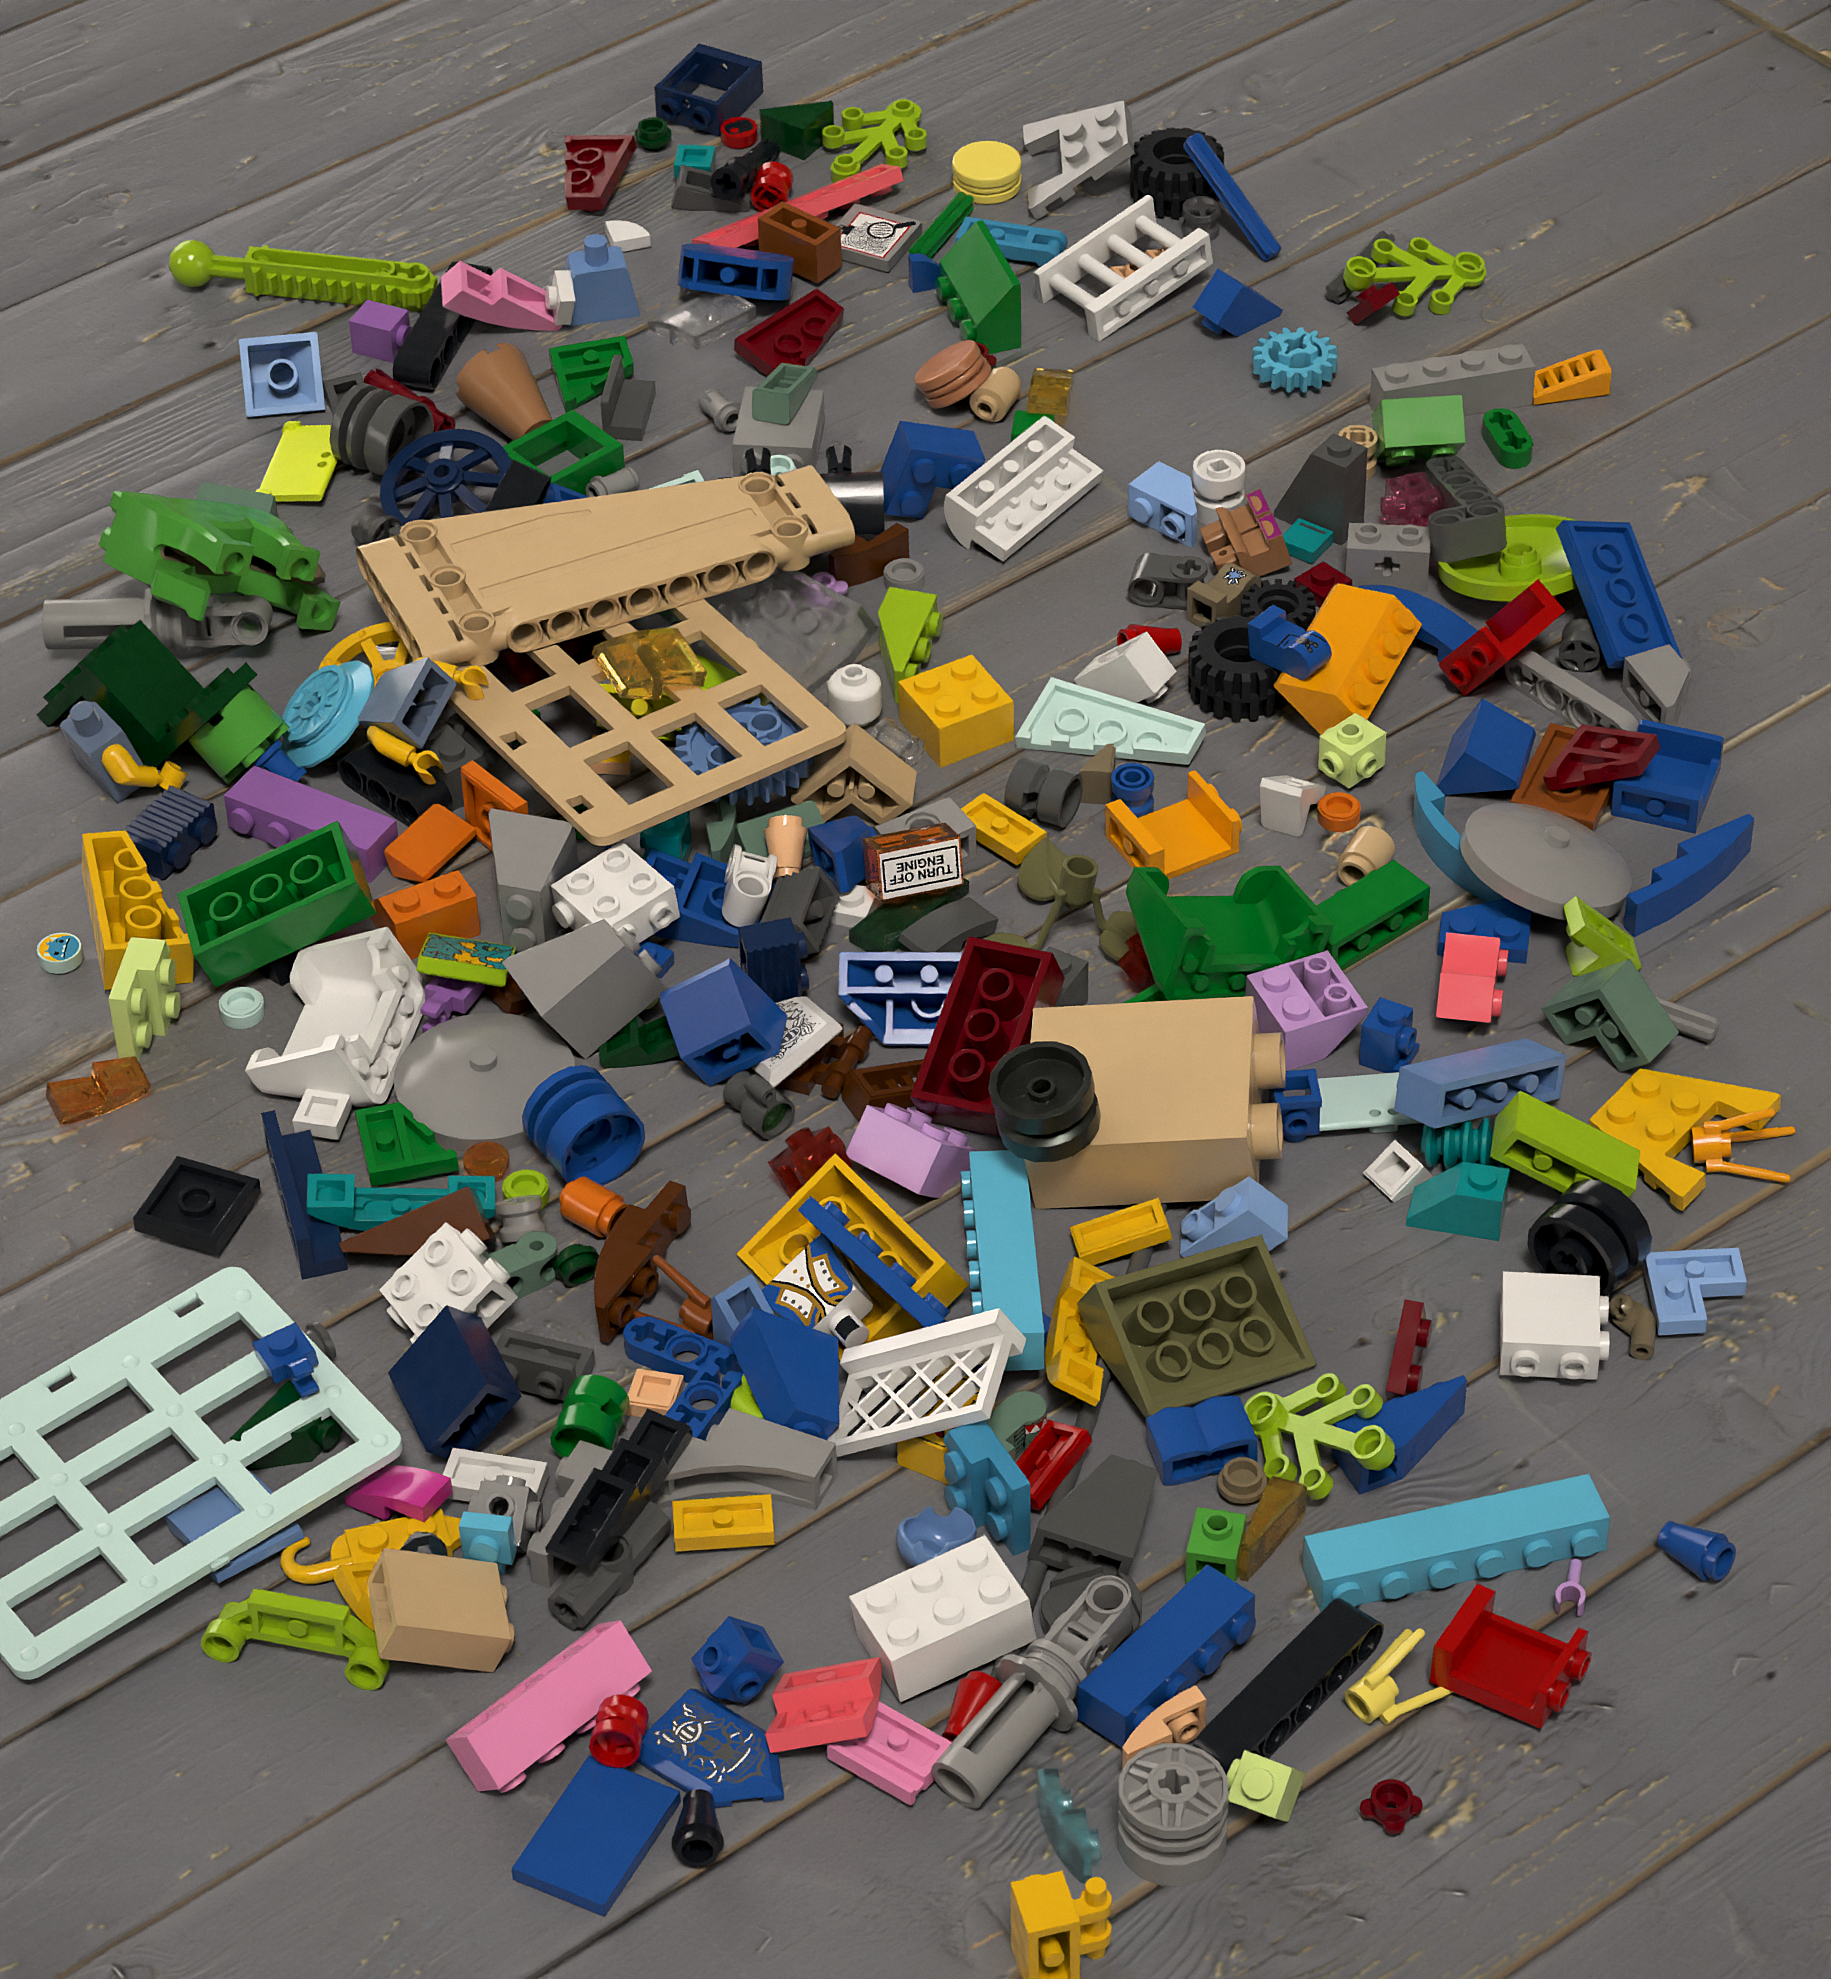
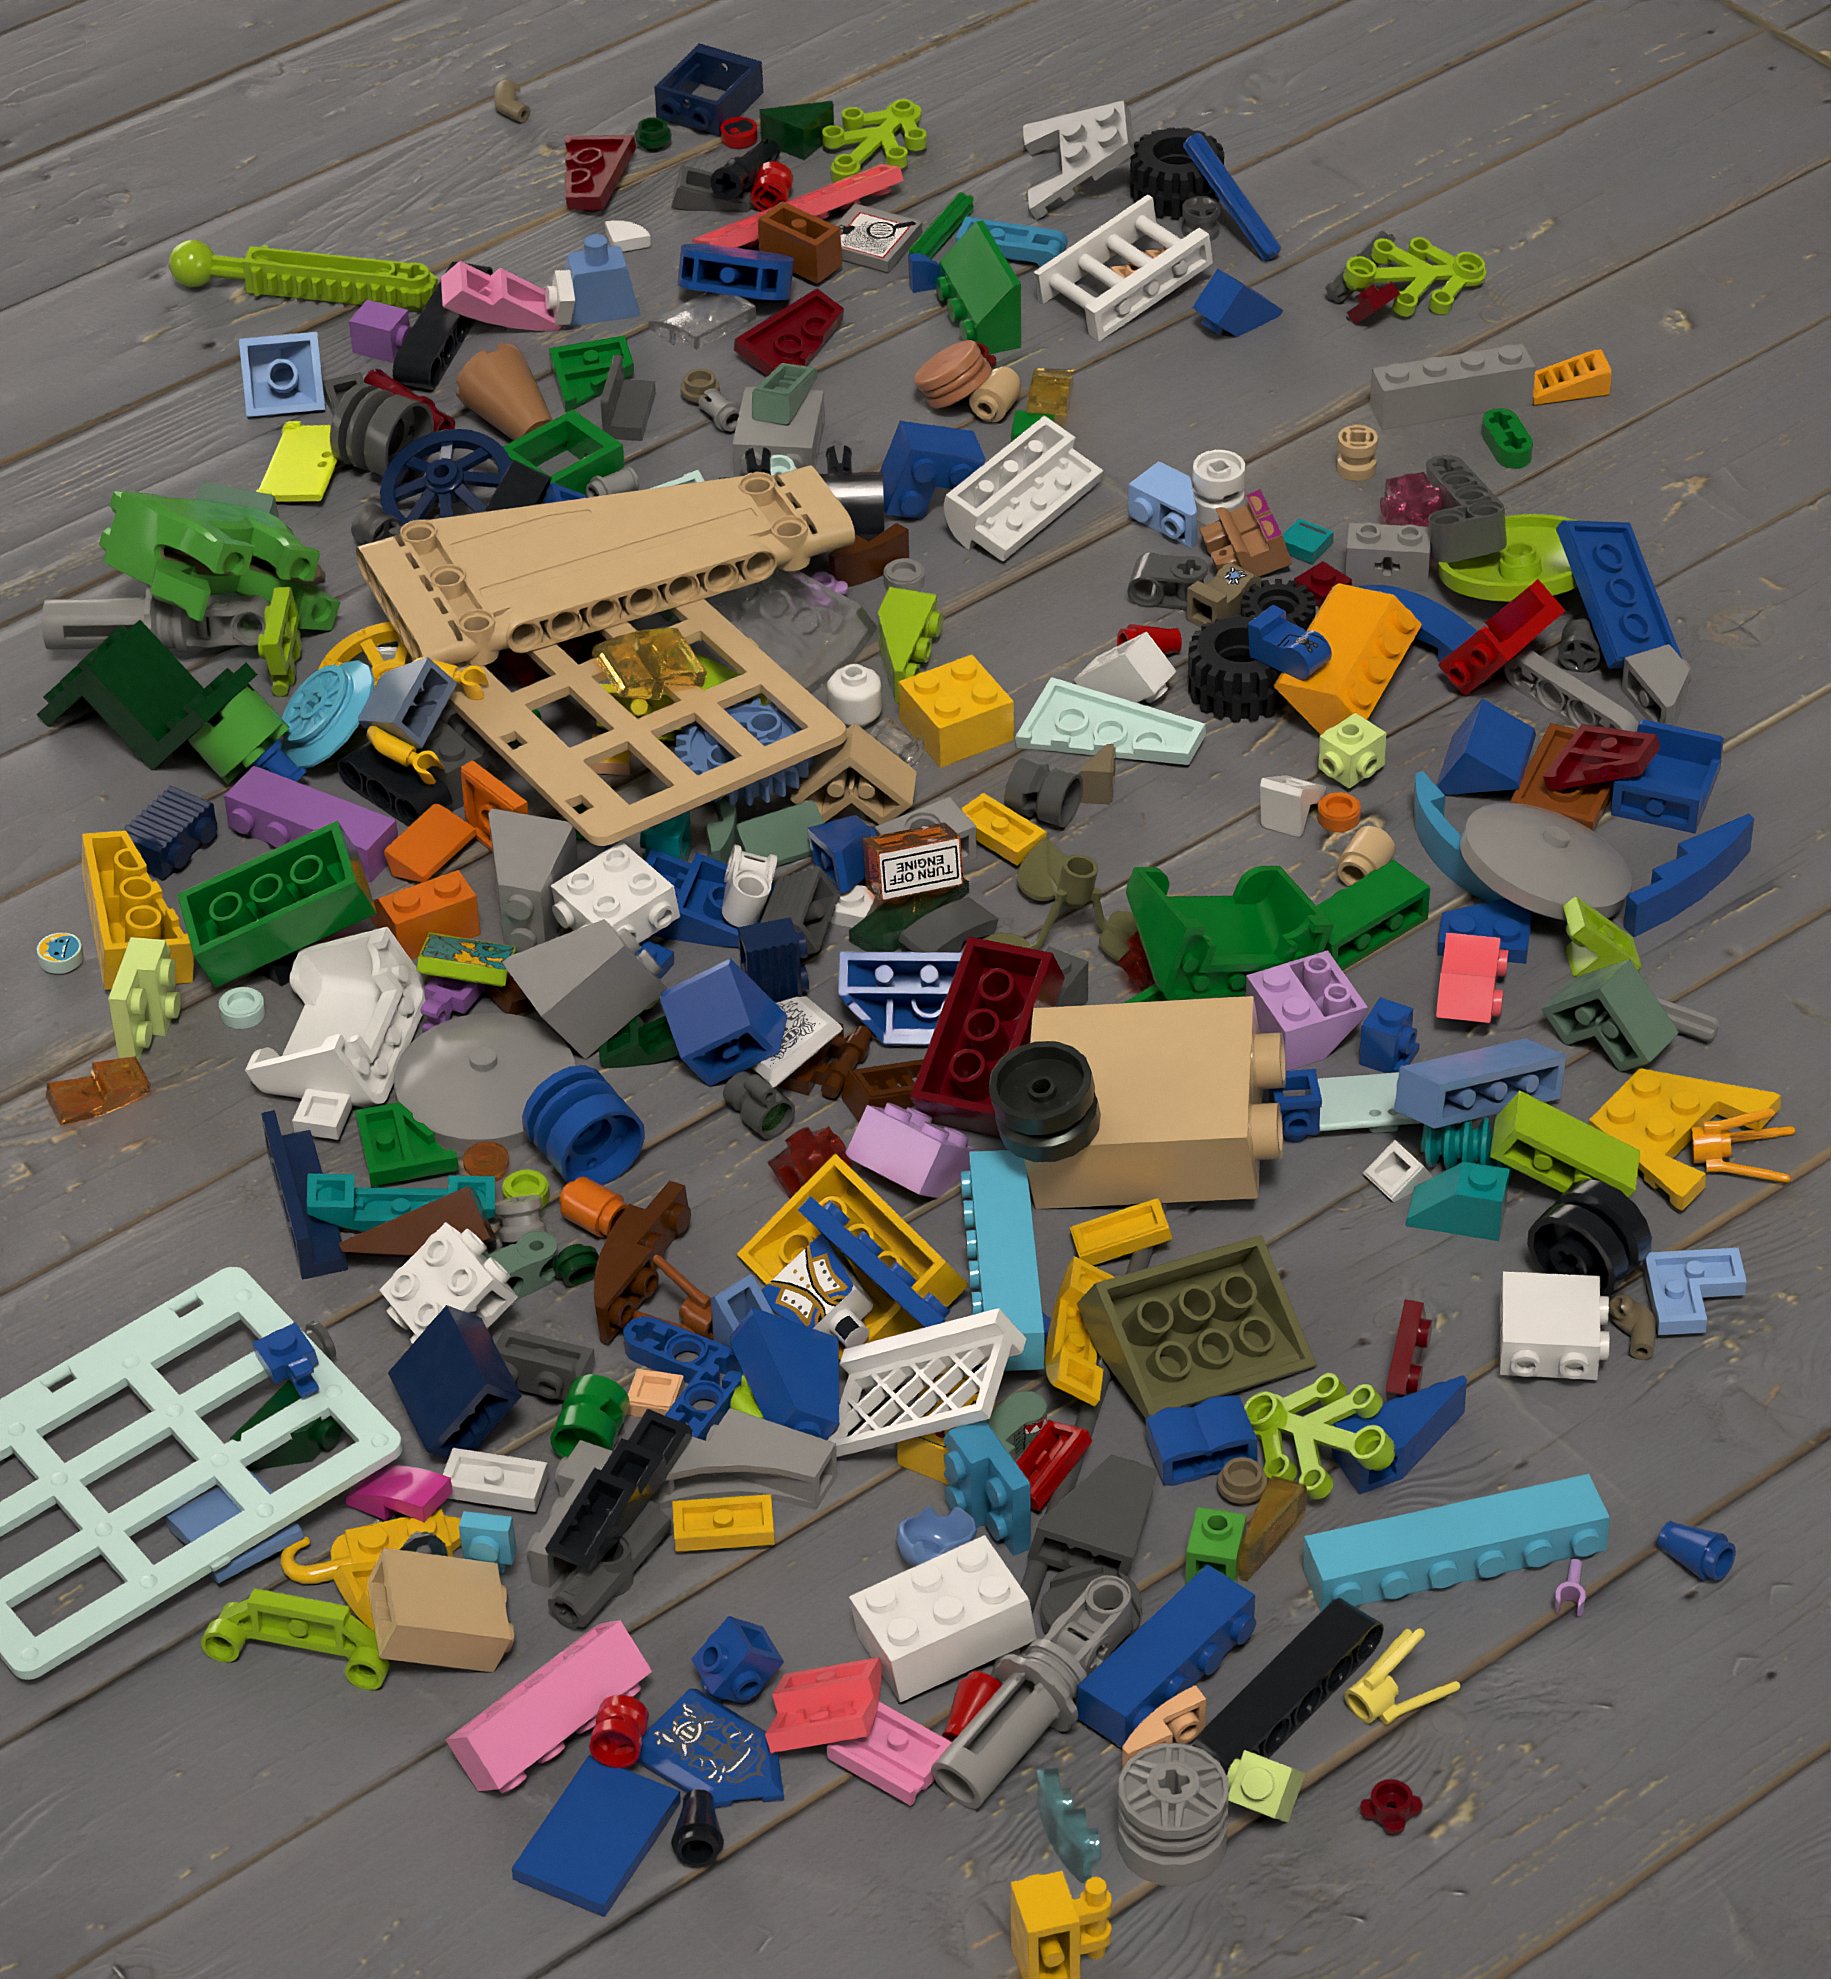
(109, 756): sand blue torso -> none
(197, 1205): black plate -> none
(281, 640): none -> lime plate
(506, 101): none -> dark tan arm
(511, 1495): light grey brick -> none
(695, 156): teal plate -> none
(696, 383): none -> dark tan plate
(786, 840): light nougat cone -> none
(987, 172): light yellow head -> none
(1134, 786): blue wheel -> none
(1179, 835): light orange panel -> none
(1233, 1217): light blue slope -> none
(1294, 359): medium azure gear -> none
(1329, 488): dark grey slope -> none
(1418, 428): bright green brick -> none
(1507, 1662): red panel -> none

